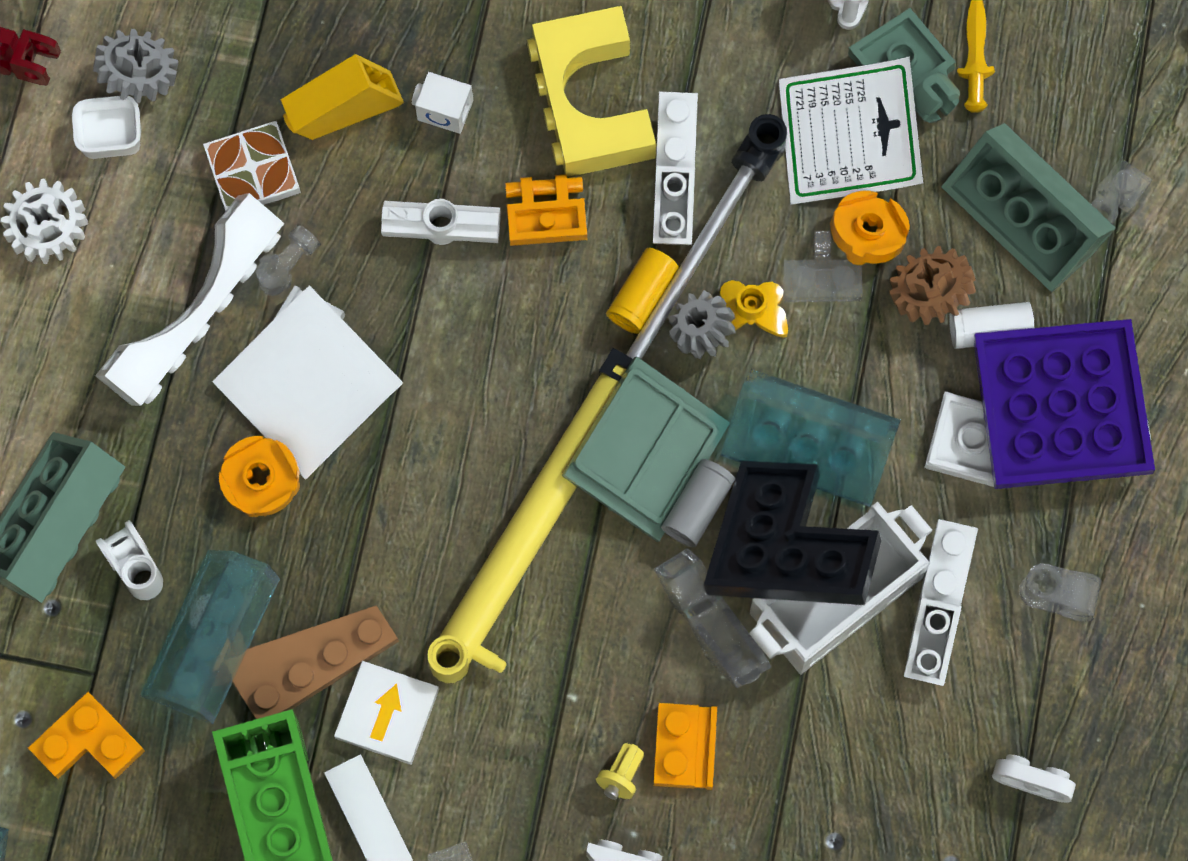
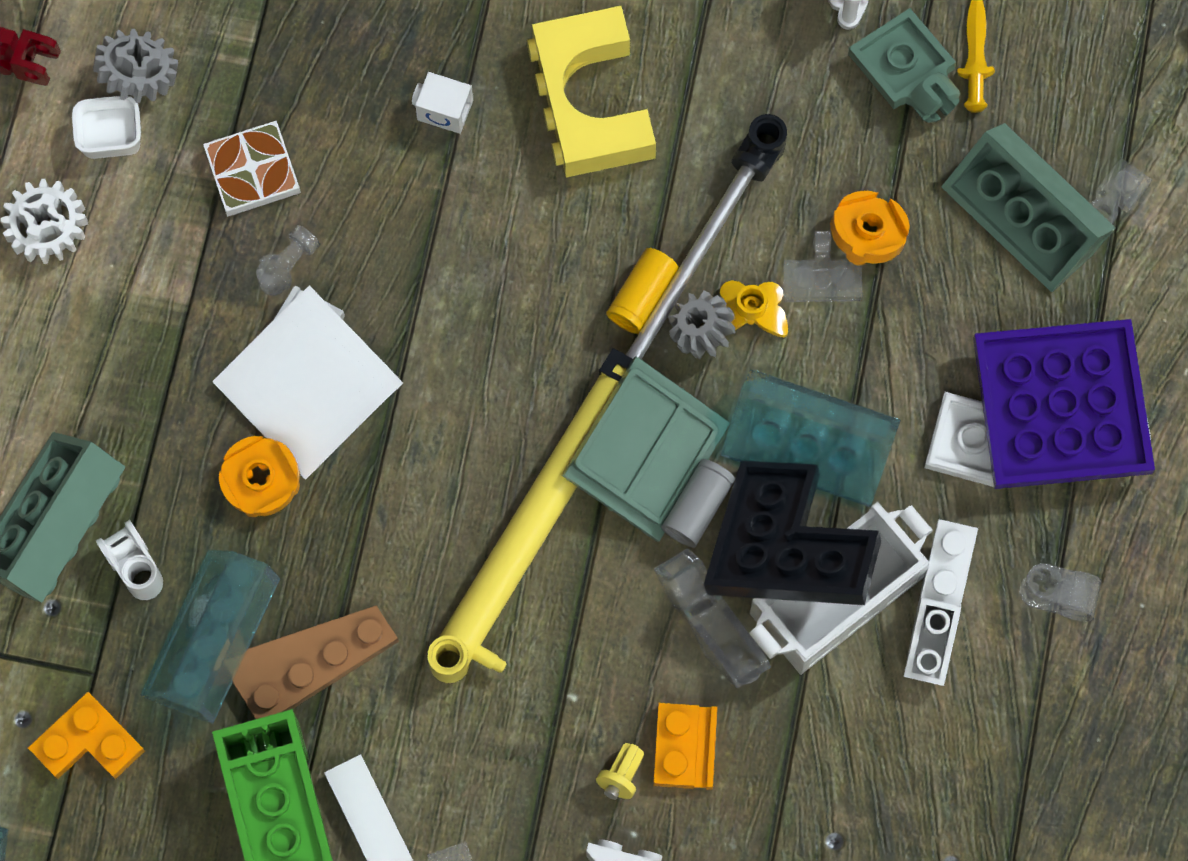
(239, 240): white arch -> none
(341, 98): yellow slope -> none
(386, 712): white tile -> none
(415, 221): white piece -> none
(546, 220): light orange plate -> none
(675, 168): white slope -> none
(850, 131): white sticker -> none
(951, 283): medium nougat gear -> none
(988, 319): white pin -> none
(1047, 783): white plate -> none

